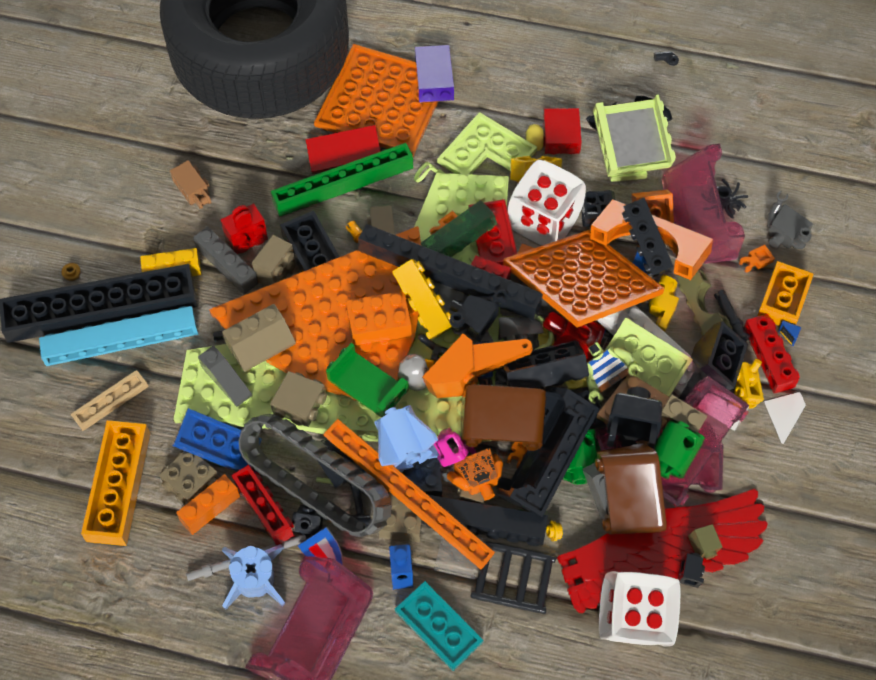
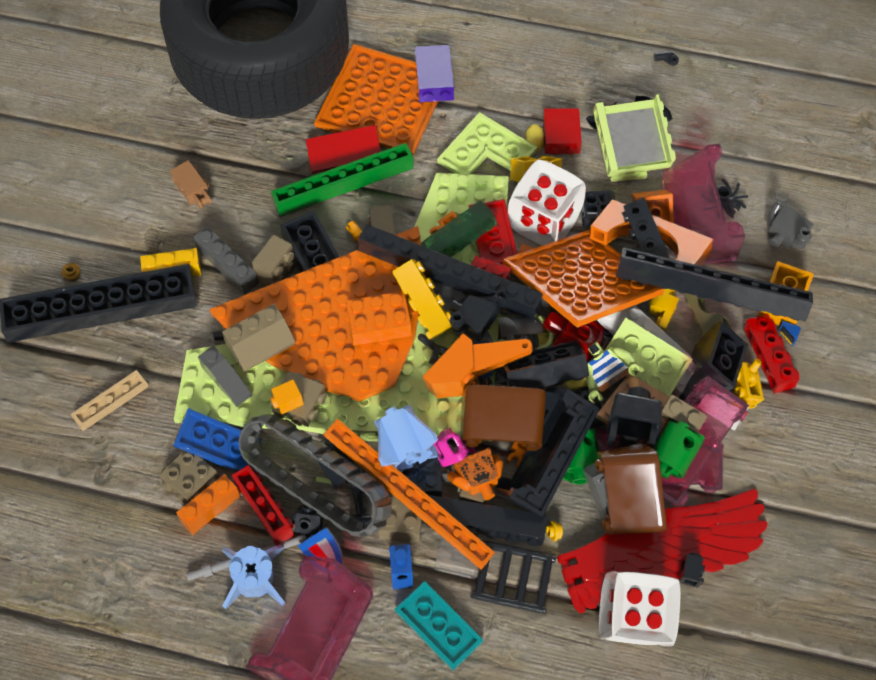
(116, 483): light orange brick -> none
(118, 335): medium azure brick -> none
(242, 223): red brick -> none
(286, 397): none -> light orange brick
(365, 381): green panel -> none
(412, 369): light grey piece -> none
(416, 177): yellowish green piece -> none
(705, 541): olive brick -> none
(714, 284): none -> black brick
(728, 311): black pin -> none
(758, 257): orange plate -> none
(785, 412): white sticker -> none

